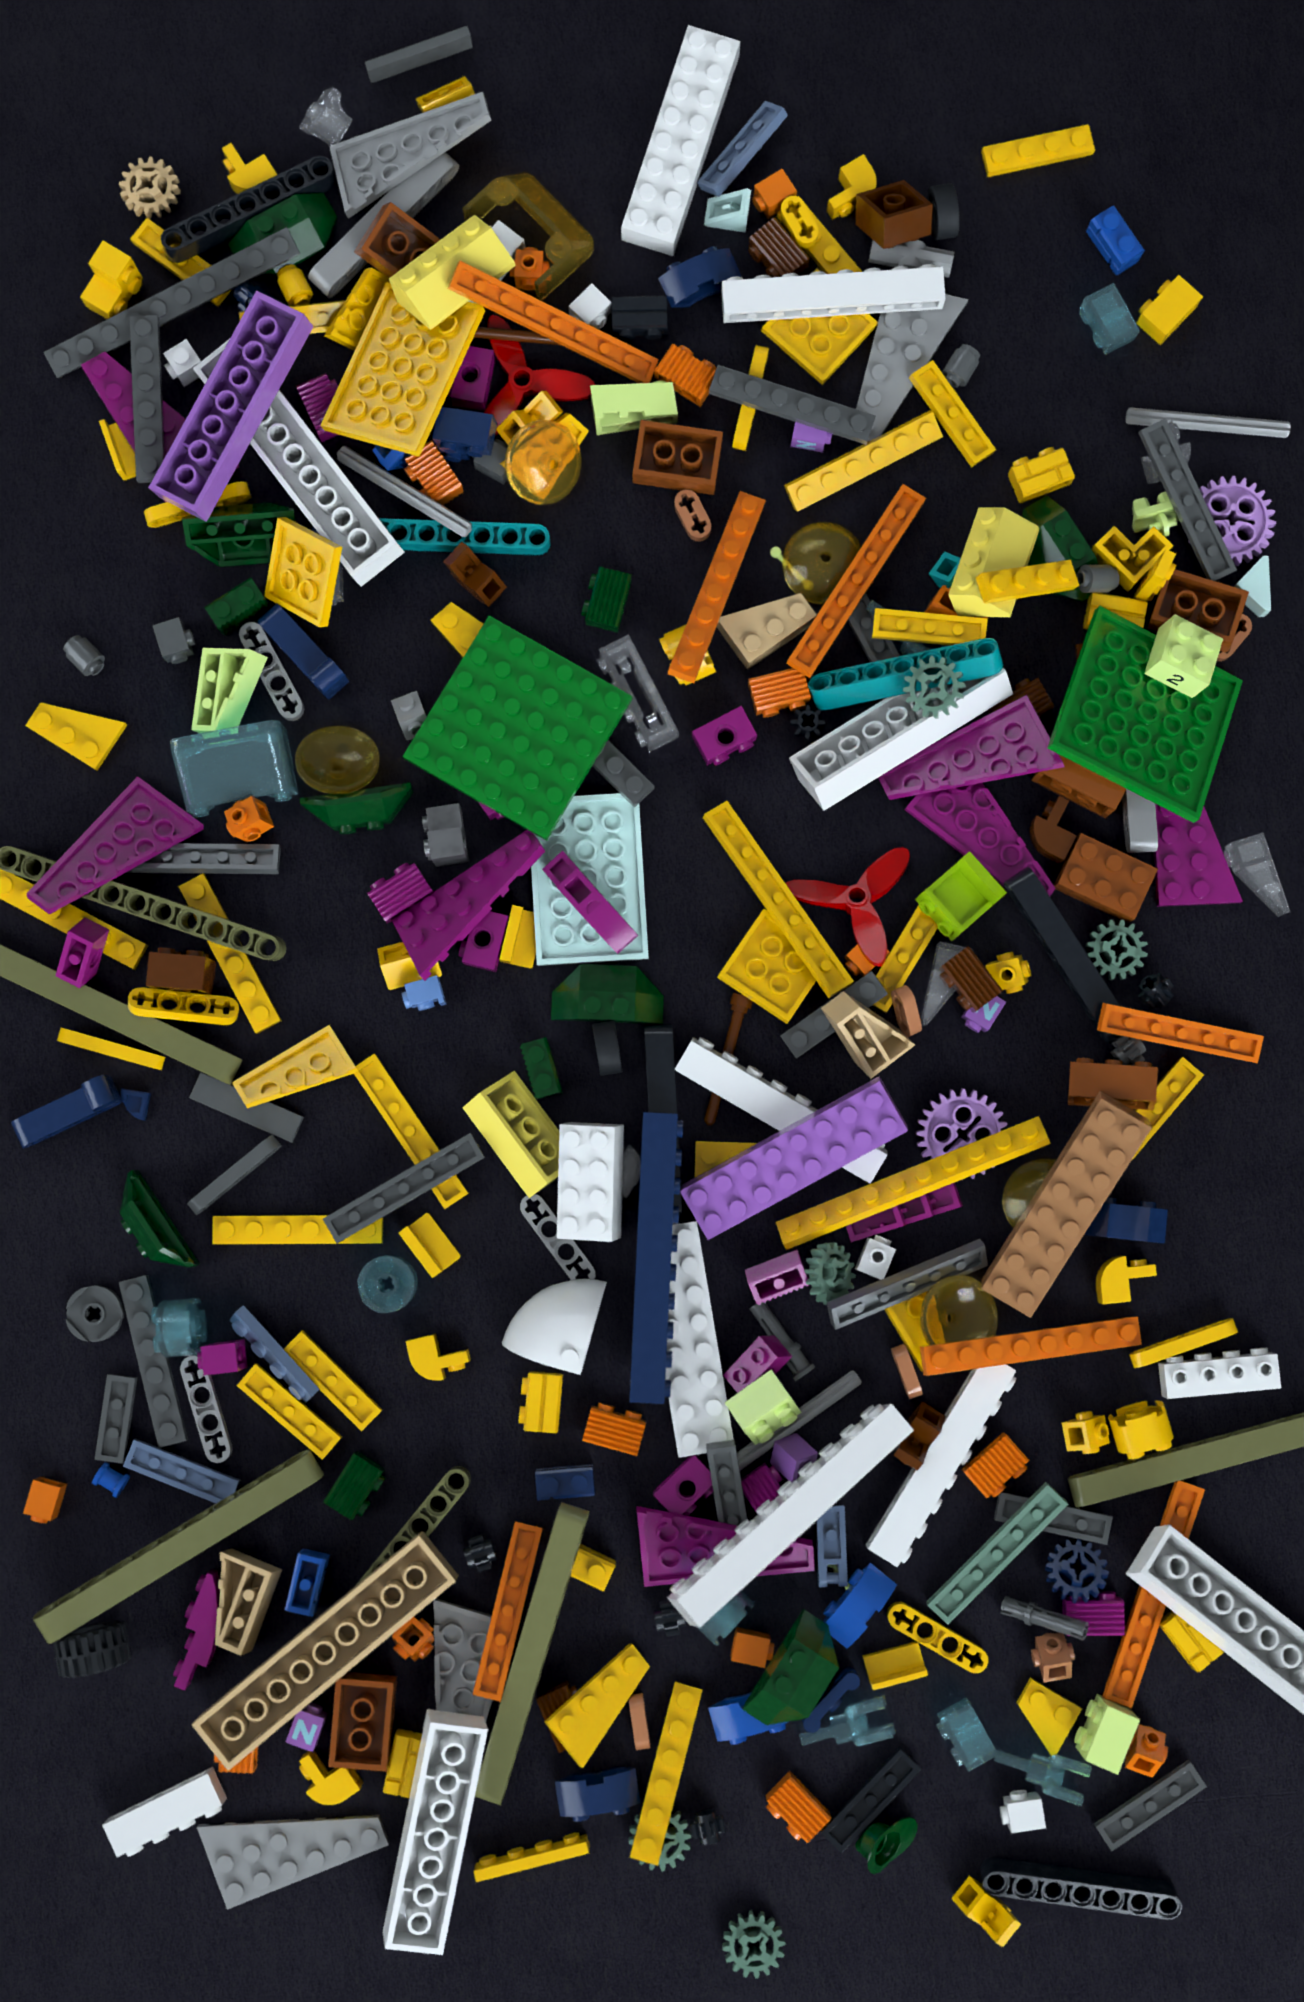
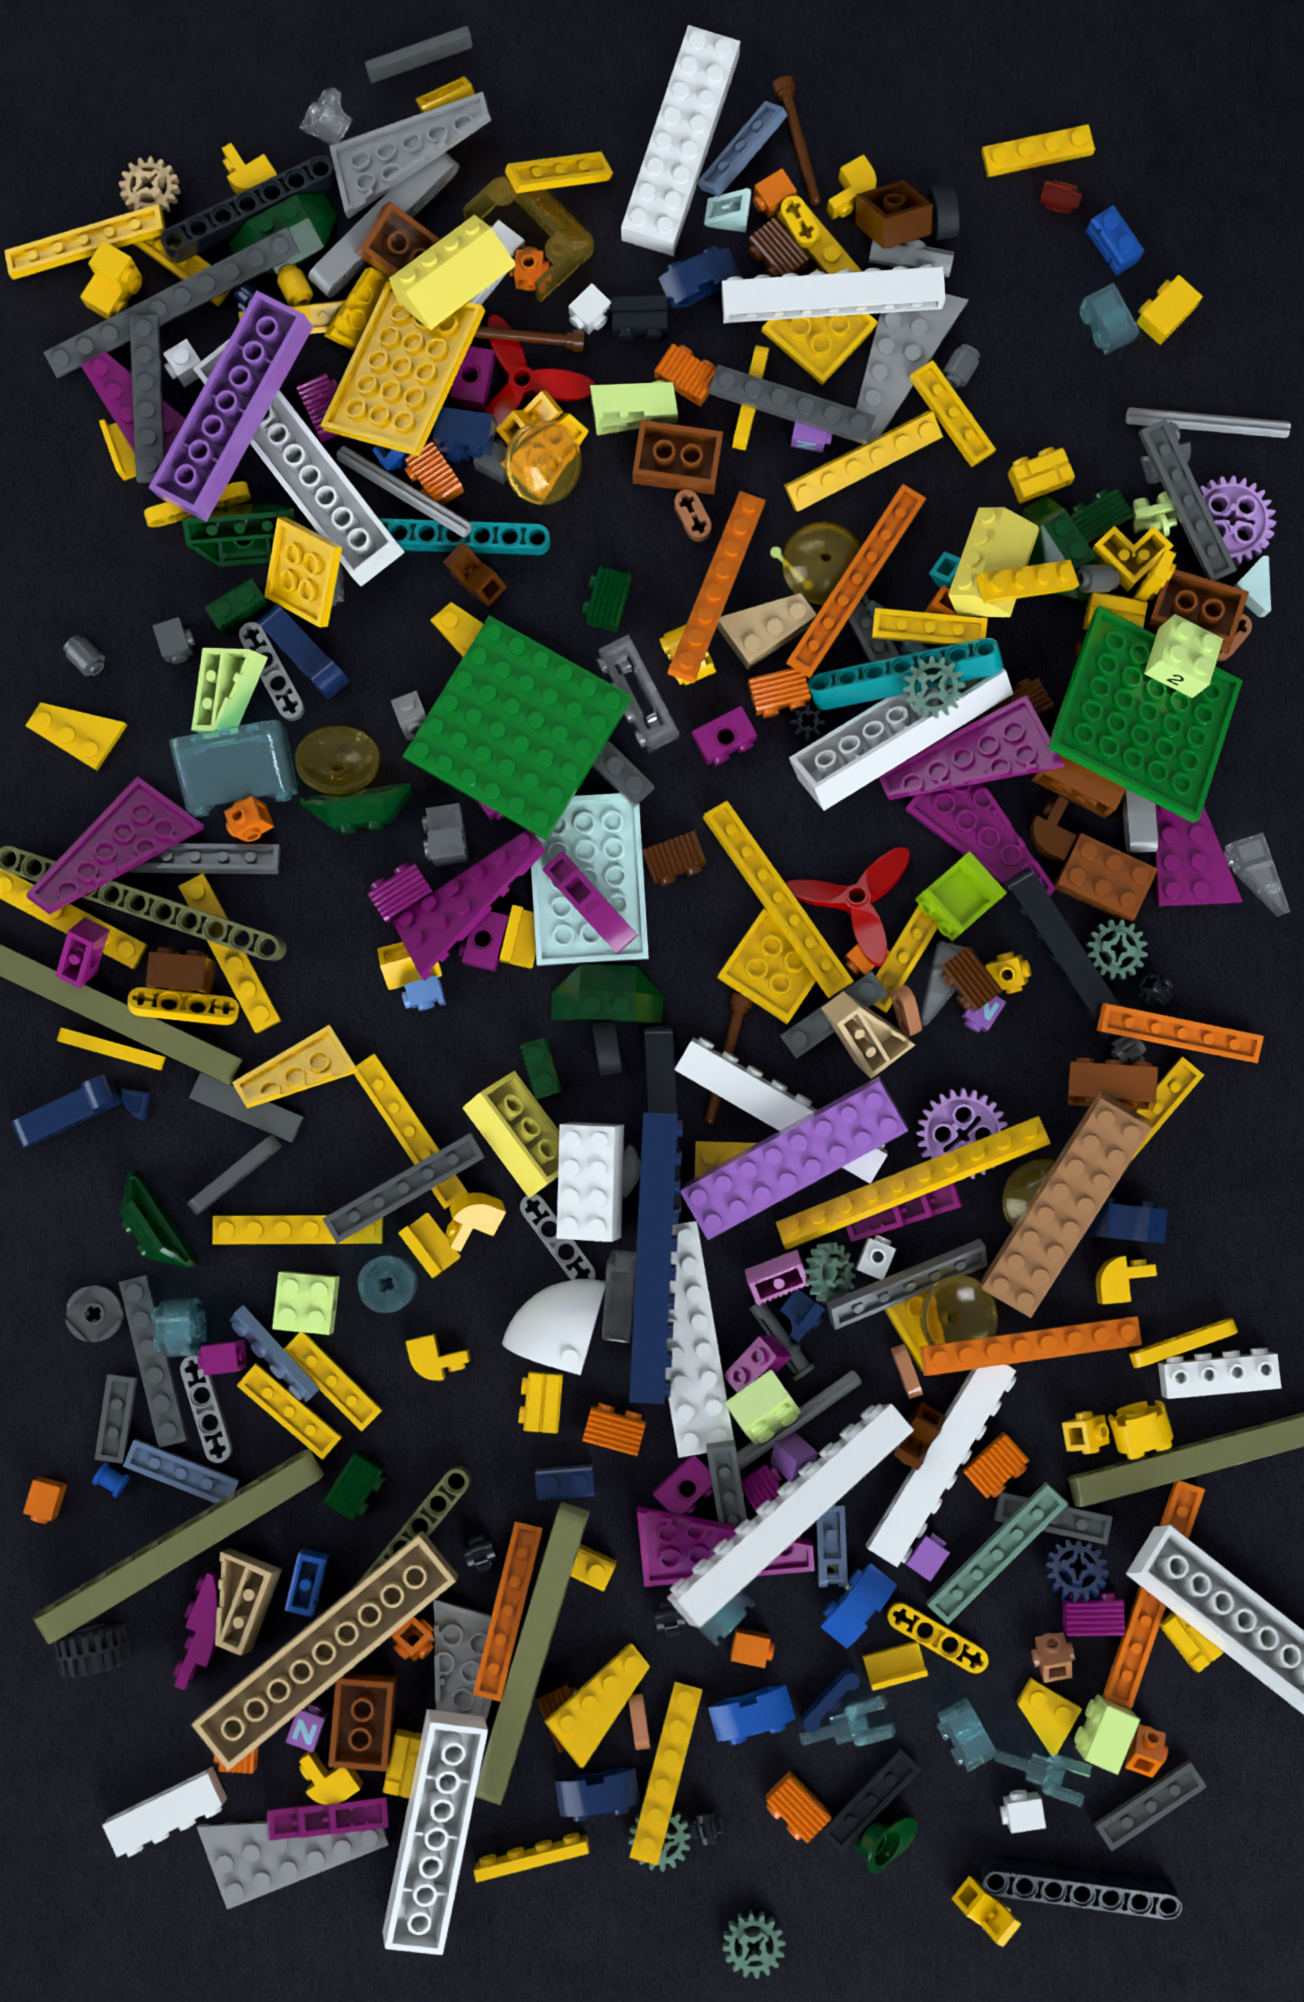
(84, 241): none -> yellow plate
(306, 1302): none -> yellowish green brick
(327, 1819): none -> magenta slope
(476, 1212): none -> yellow brick
(552, 323): orange plate -> none
(558, 172): none -> yellow plate
(619, 1296): none -> clear slope
(674, 858): none -> reddish brown brick
(784, 89): none -> reddish brown piece
(795, 1674): dark green wedge -> none
(802, 1313): none -> dark blue brick
(928, 1555): none -> medium lavender brick
(1032, 1614): dark grey pin -> none
(1060, 196): none -> clear red brick
(1101, 515): none -> dark green brick

